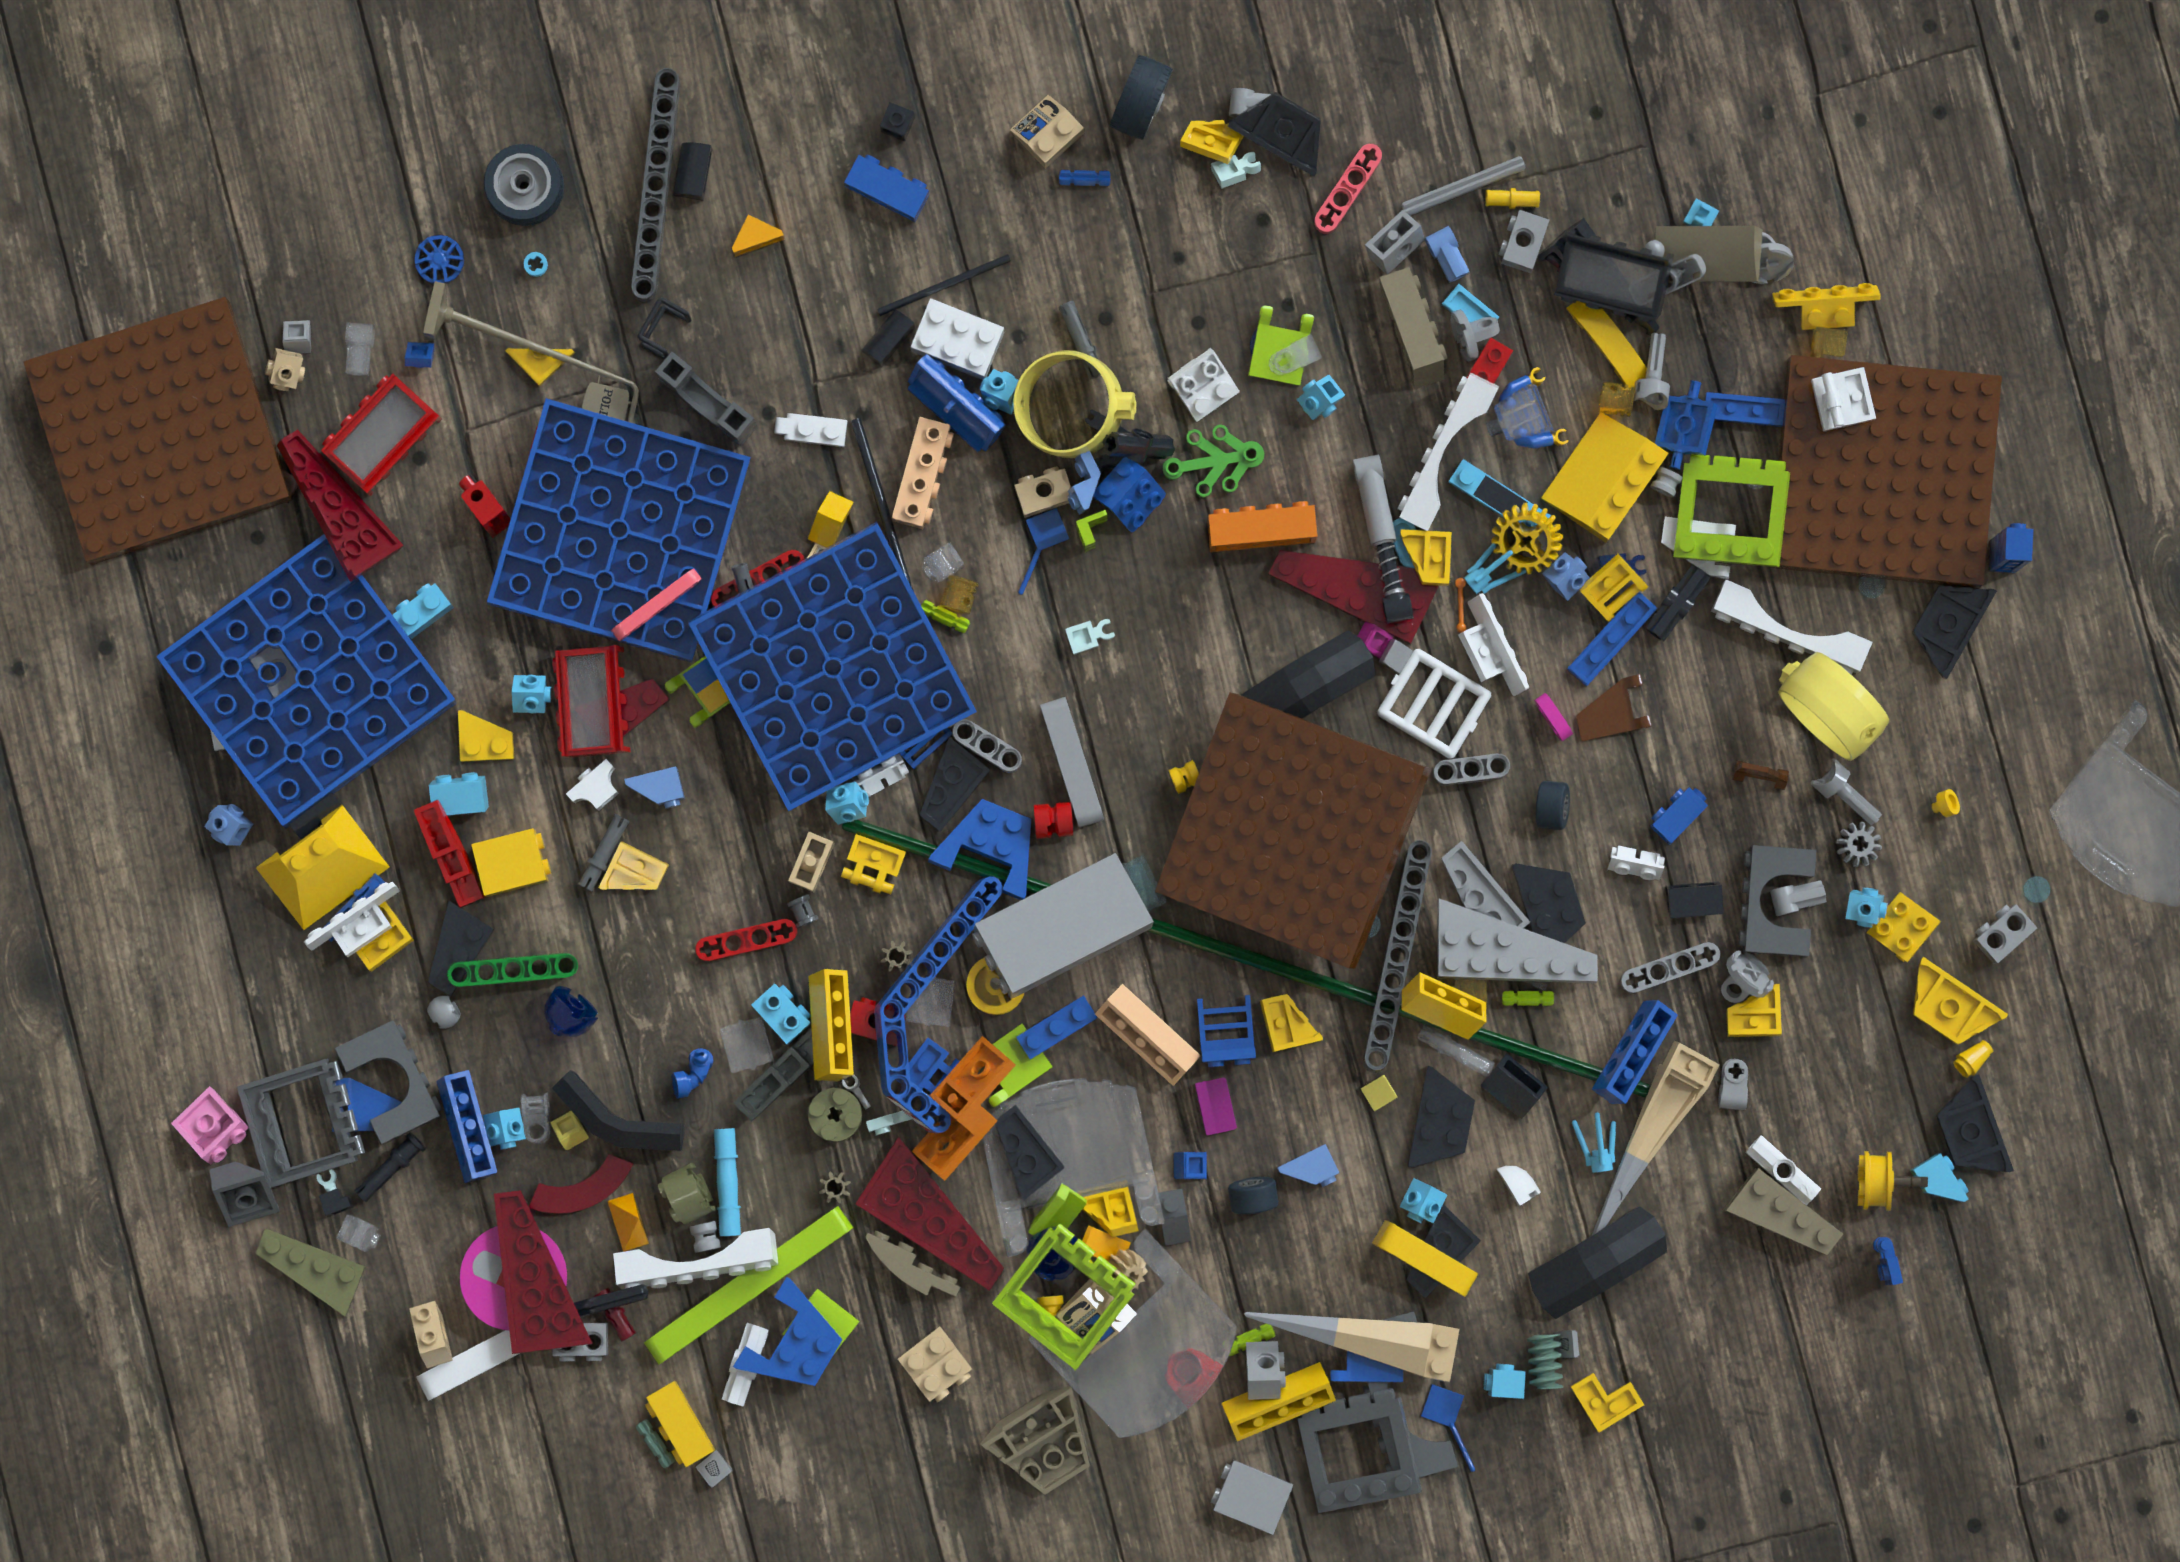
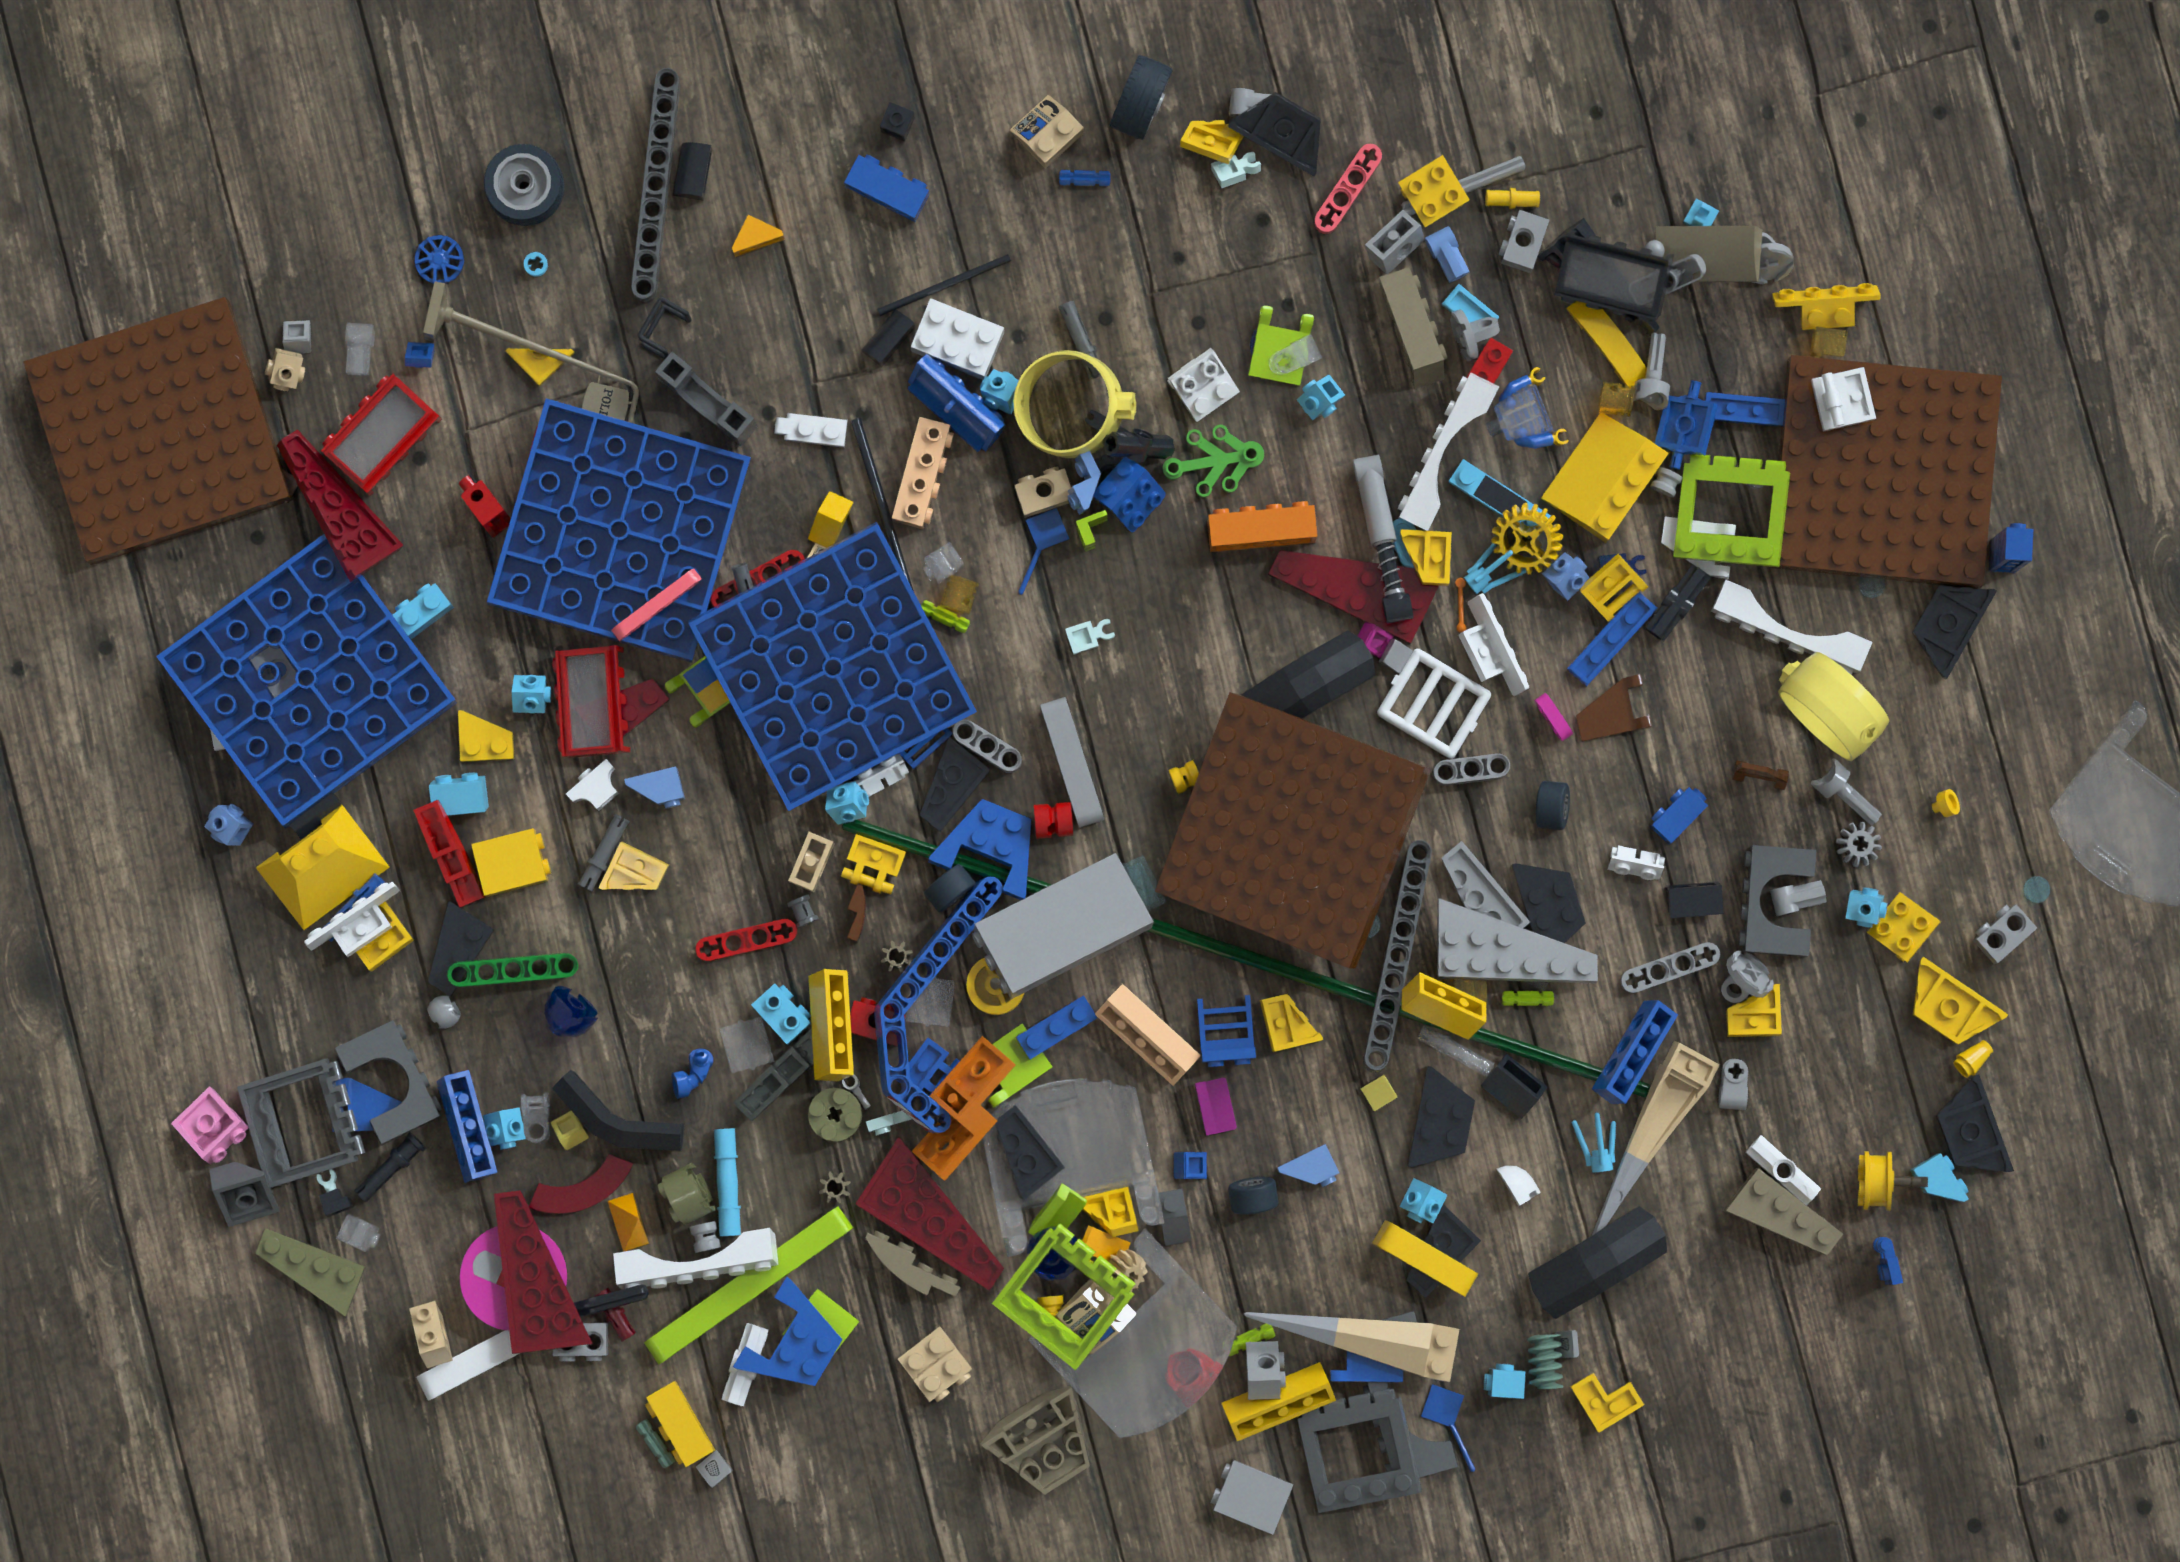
(858, 906): none -> reddish brown slope
(949, 888): none -> black wheel
(1433, 191): none -> yellow hinge

